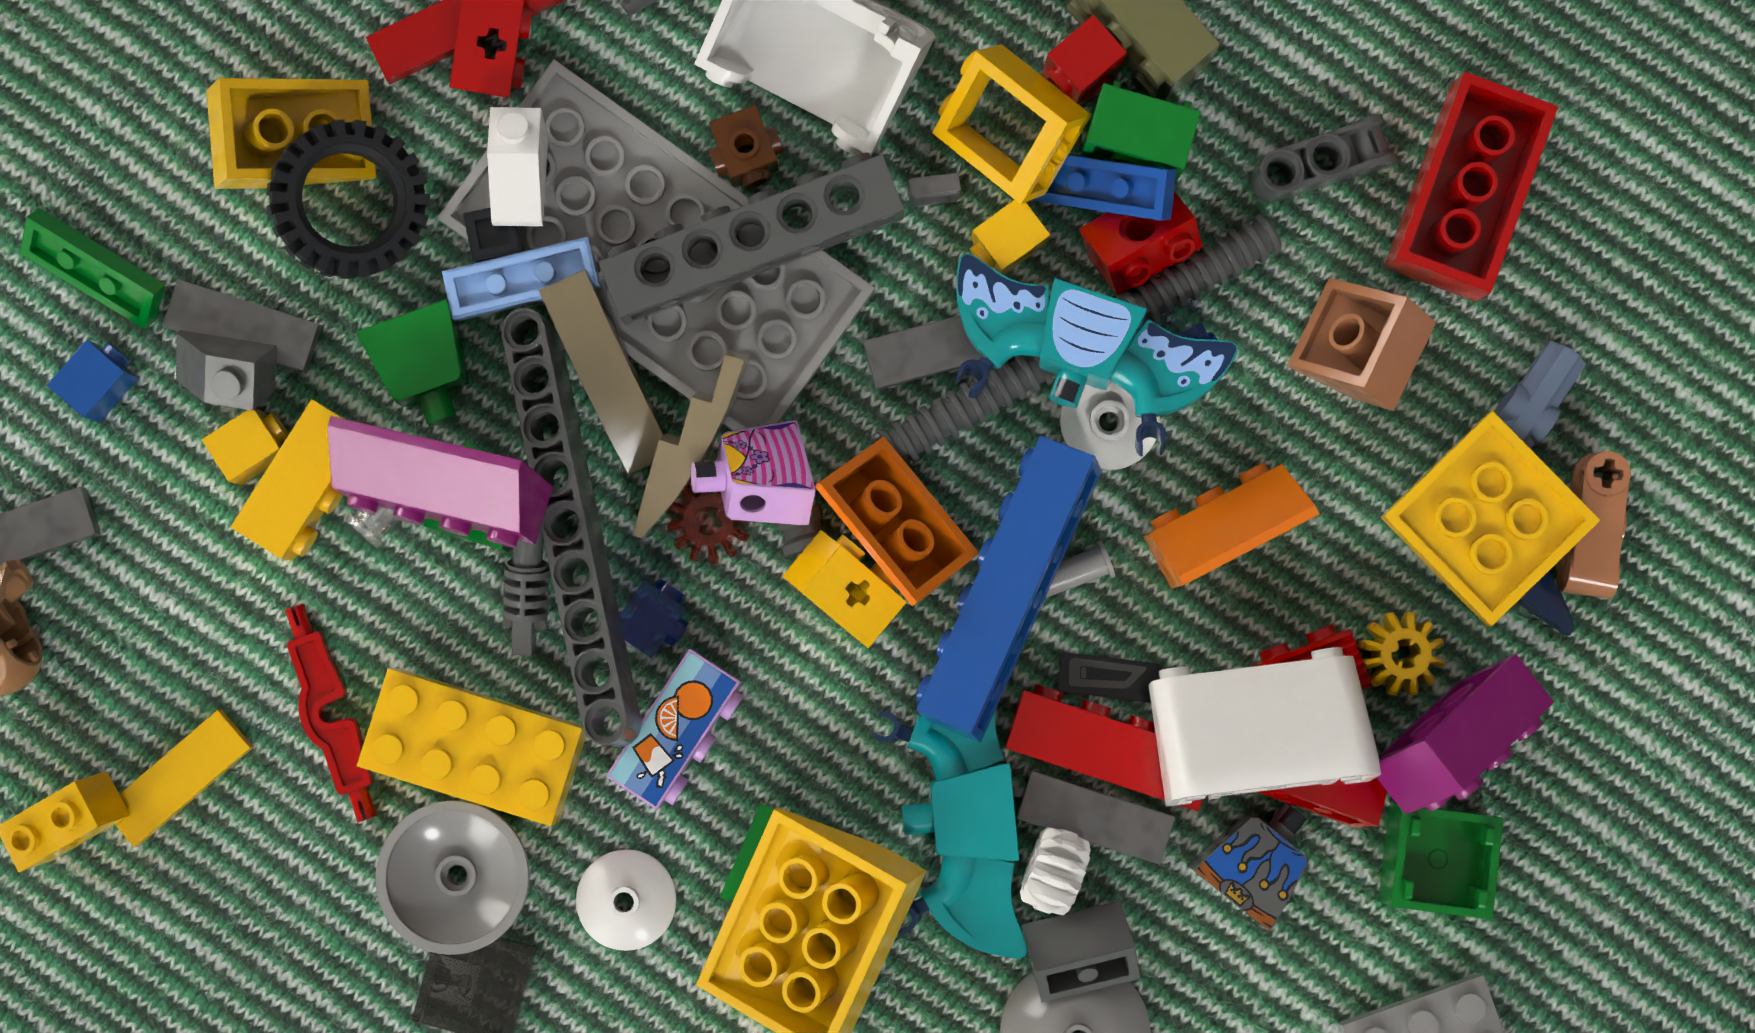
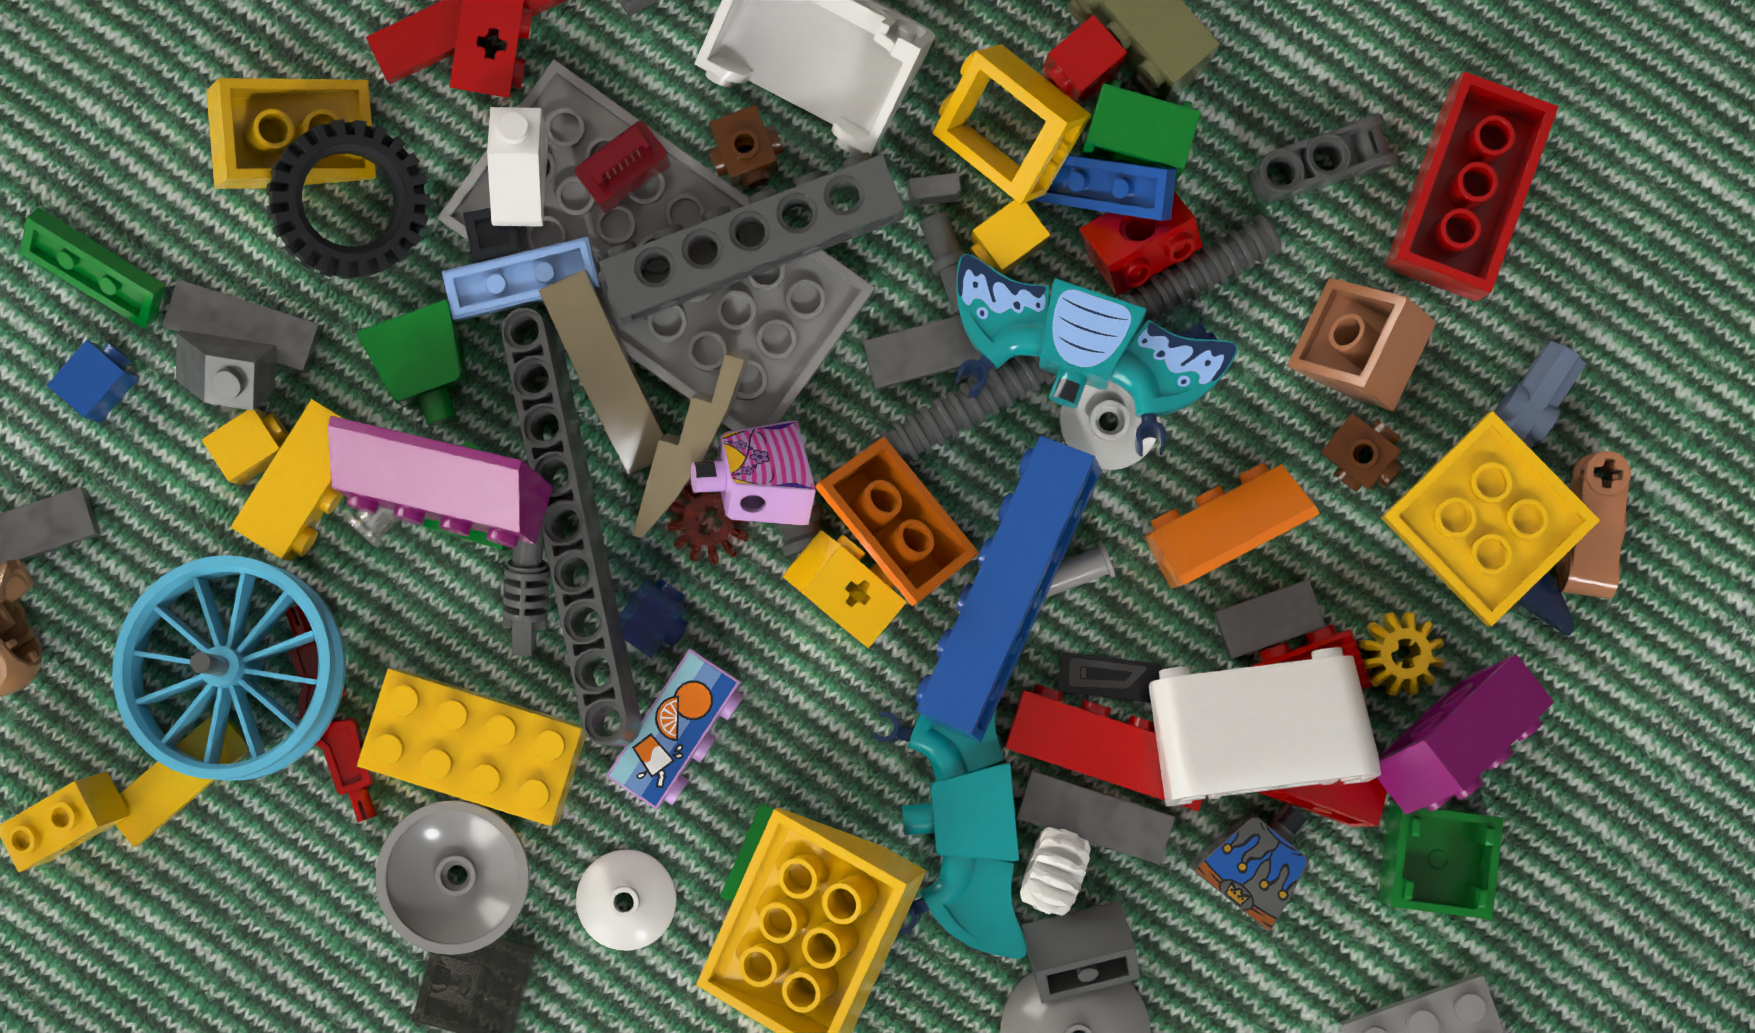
(228, 668): none -> medium azure wheel
(622, 166): none -> dark red piece
(945, 252): none -> dark grey pin
(1269, 619): none -> flat silver tile
(1348, 445): none -> reddish brown brick

